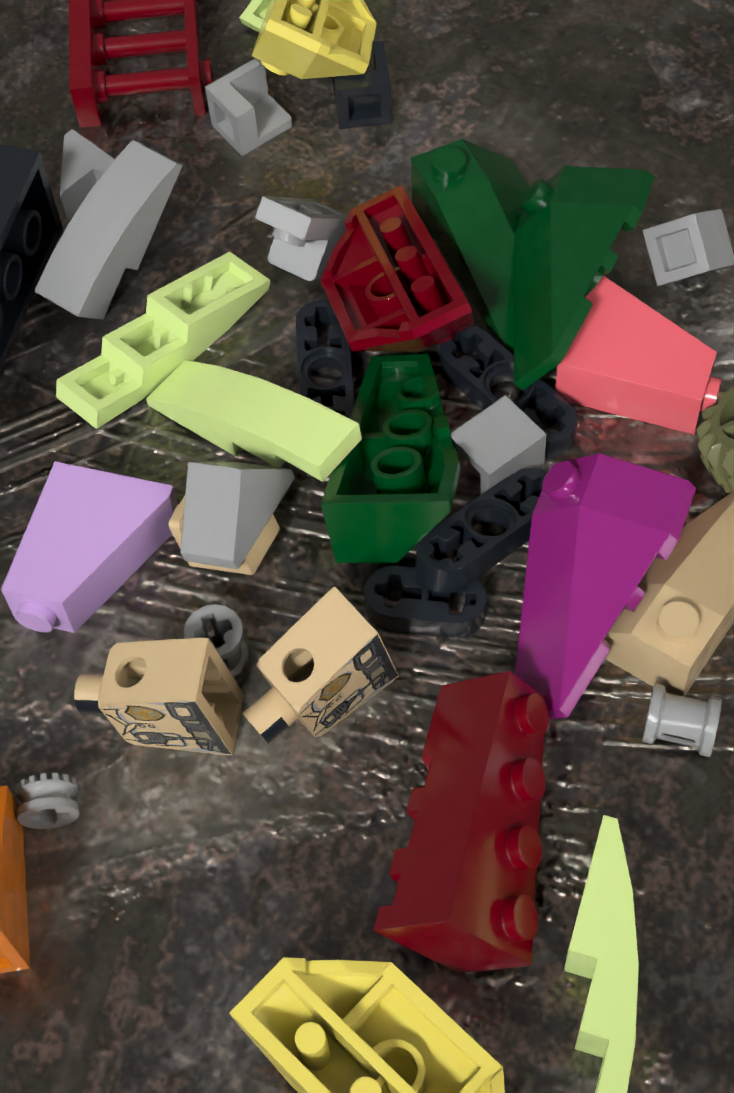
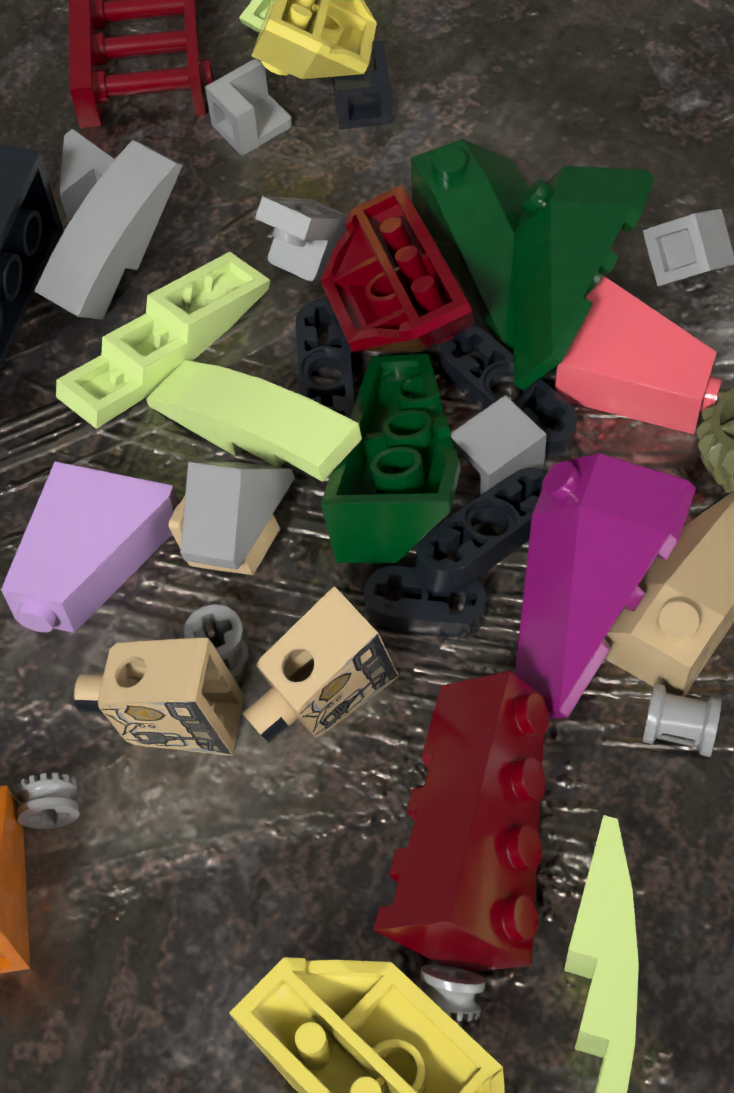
(453, 990): none -> light grey bush

